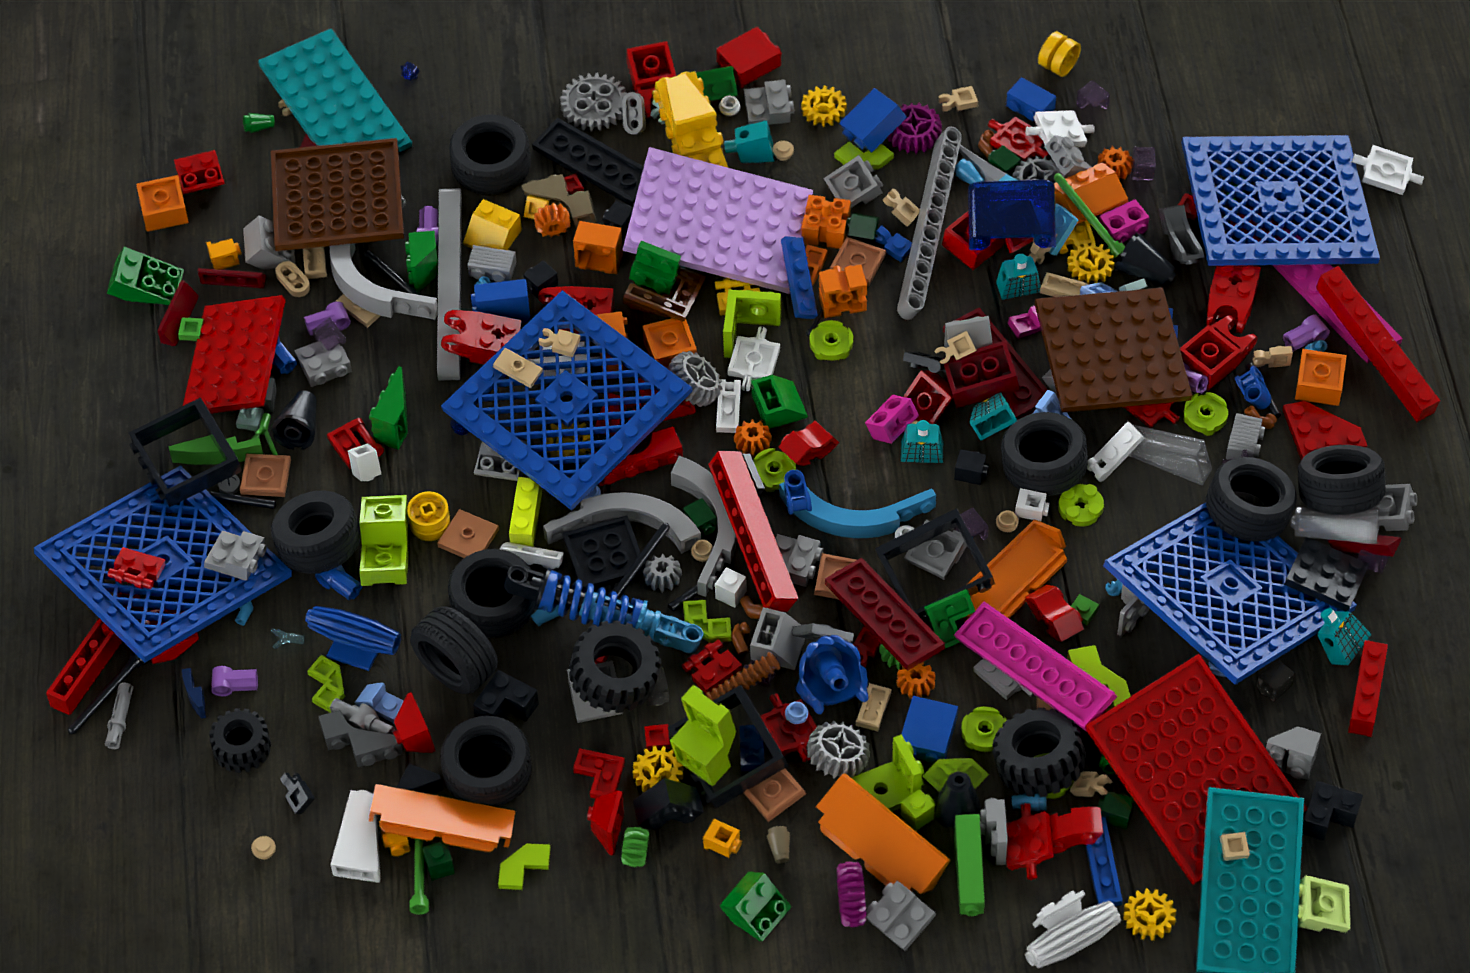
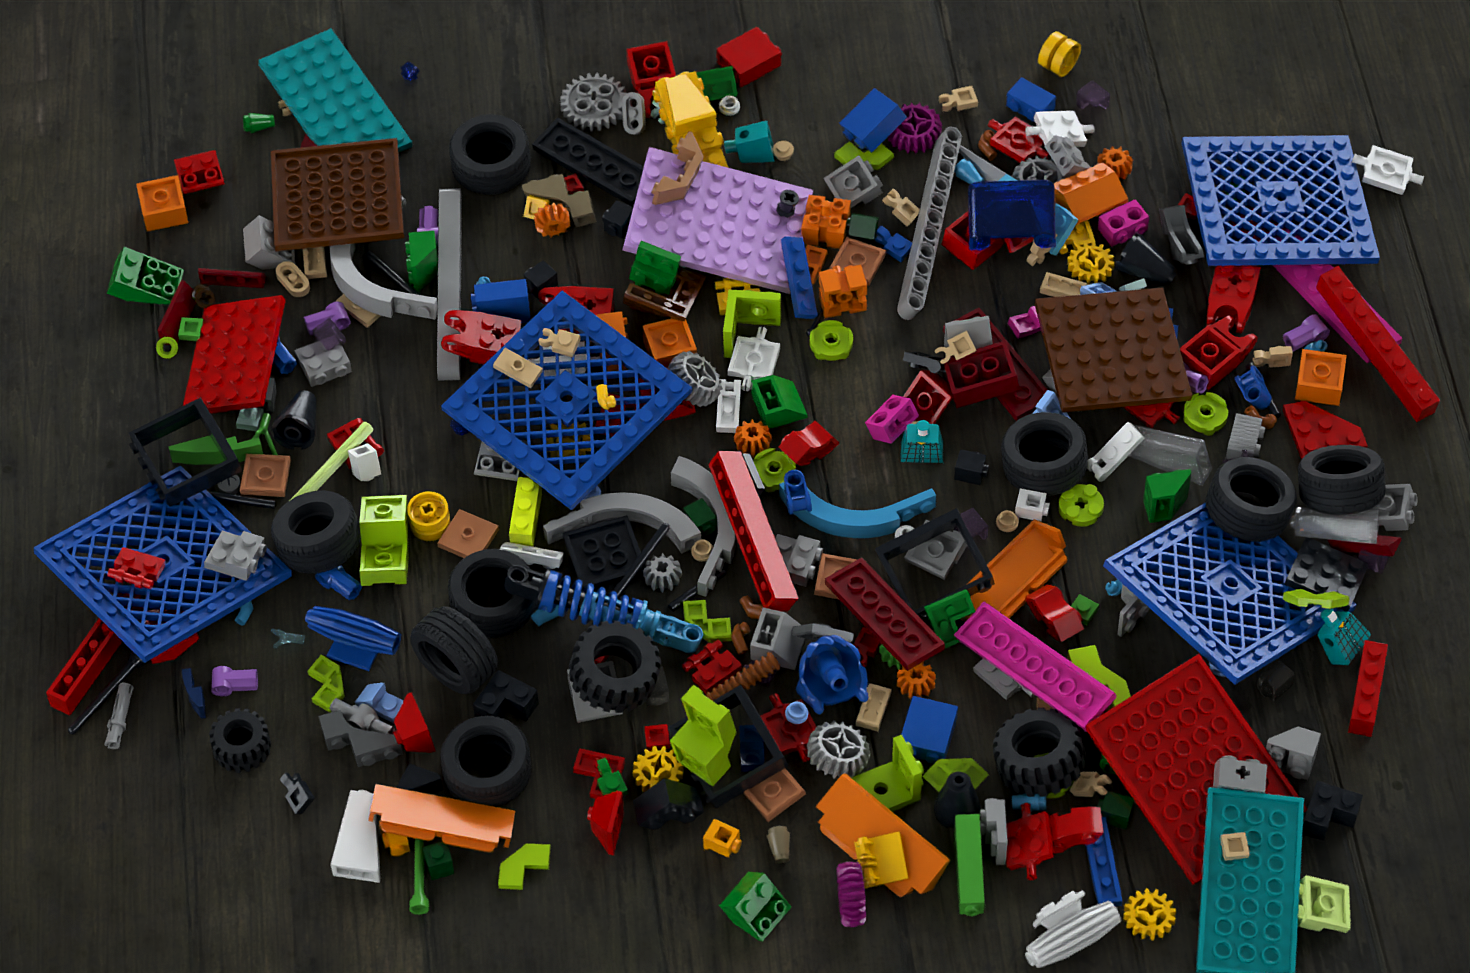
(174, 347): none -> lime plate
(209, 296): none -> dark brown bush
(224, 254): light orange brick -> none
(263, 847): tan plate -> none
(336, 459): none -> yellowish green axle
(390, 414): green slope -> none
(492, 227): yellow slope -> none
(492, 263): light grey brick -> none
(598, 247): orange container -> none
(603, 399): none -> yellow arm
(610, 781): none -> green plate
(635, 846): bright green gear -> none
(662, 450): red arch -> none
(672, 190): none -> medium nougat slope
(730, 587): white brick -> none
(769, 103): light grey plate -> none
(787, 203): none -> black bush
(824, 106): yellow gear -> none
(881, 859): none -> yellow hinge
(900, 915): light grey plate -> none
(917, 809): lime brick -> none
(976, 720): lime plate -> none
(993, 414): teal torso -> none
(1004, 160): dark green brick -> none
(1018, 277): teal torso -> none
(1115, 247): bright green piece -> none
(1143, 163): clear purple panel -> none
(1166, 494): none -> green slope
(1251, 769): none -> light grey brick
(1304, 598): none -> lime tile

